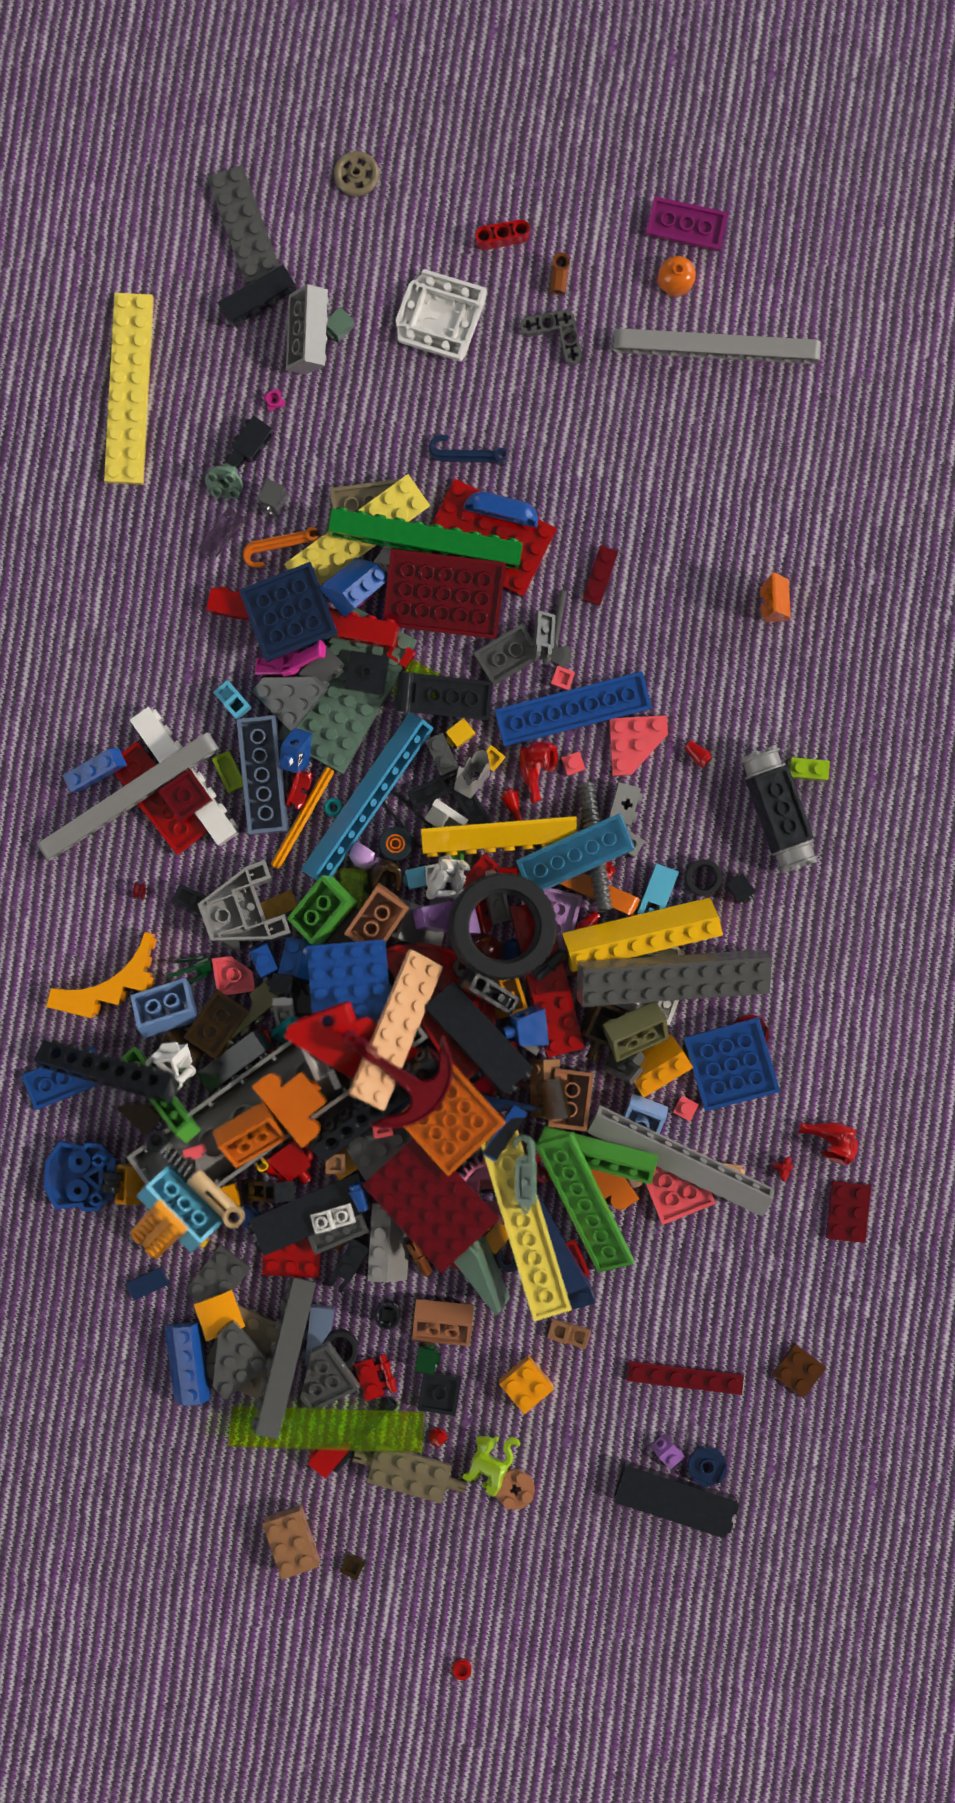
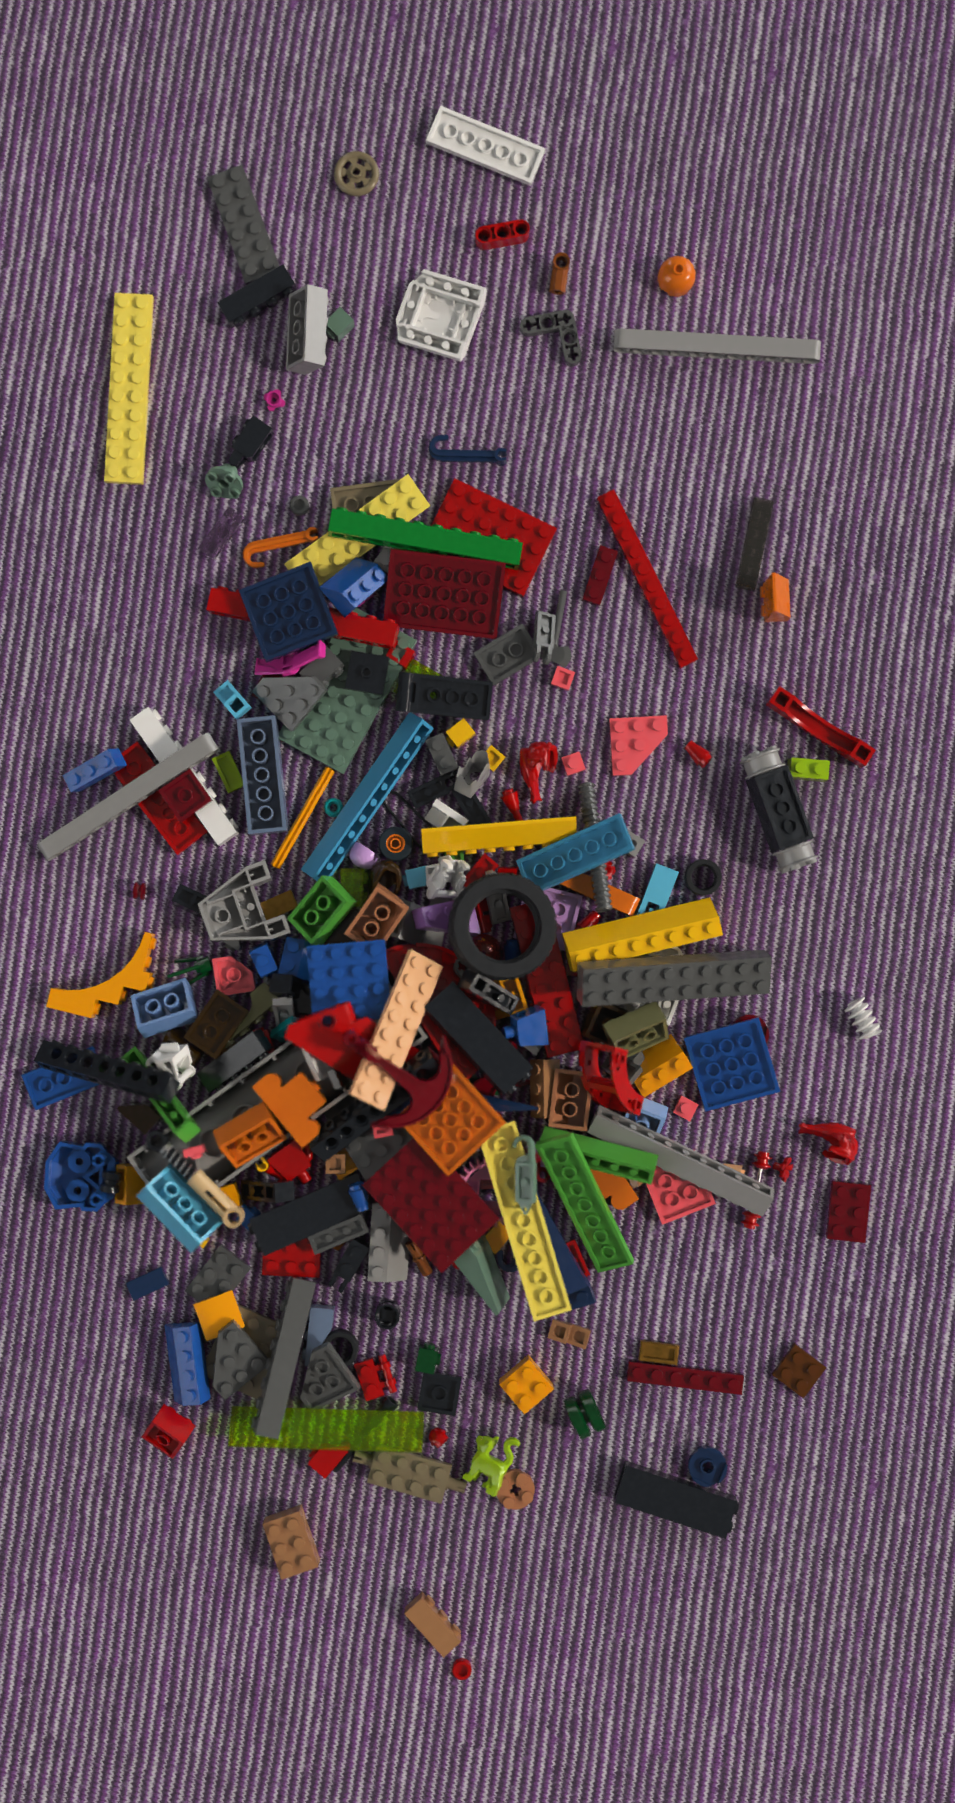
(158, 1230): light orange plate -> none
(168, 1431): none -> red slope
(273, 498): dark grey brick -> none
(295, 796): red hinge -> none
(296, 751): blue torso -> none
(299, 505): none -> dark grey tile
(333, 1218): white slope -> none
(352, 1566): dark brown tile -> none
(433, 1624): none -> medium nougat brick
(442, 1322): nougat slope -> none
(485, 145): none -> white plate
(502, 508): blue brick -> none
(505, 1133): black sticker -> none
(549, 965): black axle -> none
(553, 1098): dark brown slope -> none
(573, 709): blue plate -> none
(584, 1414): none -> dark green wheel
(614, 1092): none -> red window
(623, 793): light grey brick -> none
(647, 578): none -> red plate
(658, 1352): none -> pearl gold tile
(667, 1451): medium lavender bracket -> none
(686, 224): magenta plate -> none
(740, 889): black brick -> none
(754, 544): none -> clear smoke beam
(761, 1163): none -> red axle
(833, 737): none -> red arch
(862, 1018): none -> white piece

